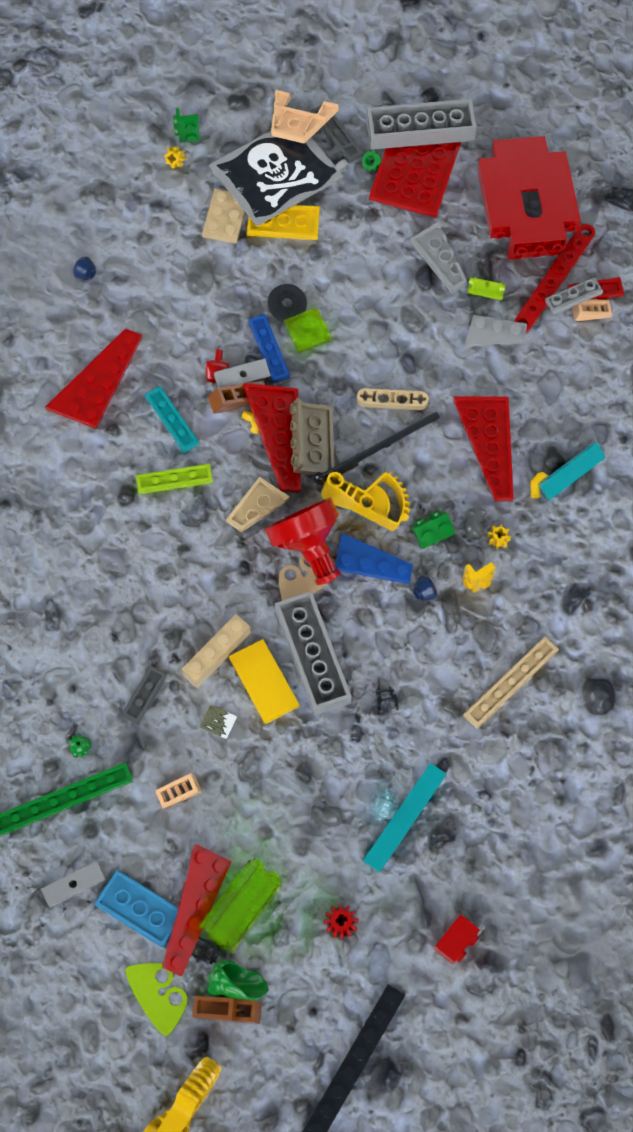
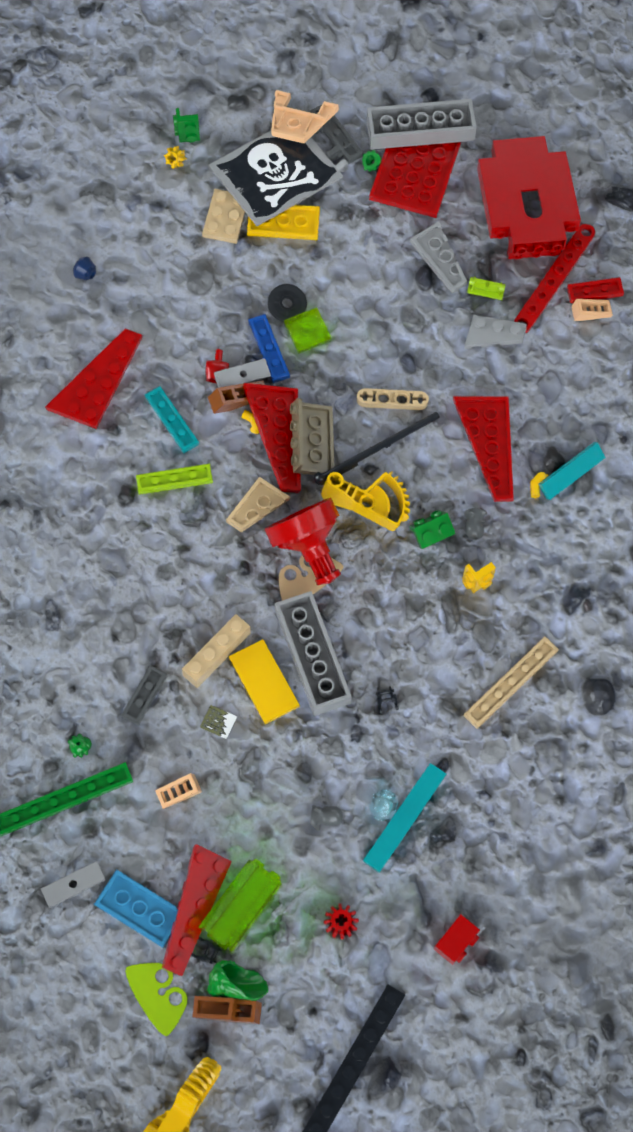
(369, 561): blue wing -> none
(424, 589): dark blue cone -> none
(498, 542): yellow gear -> none
(574, 296): light grey tile -> none

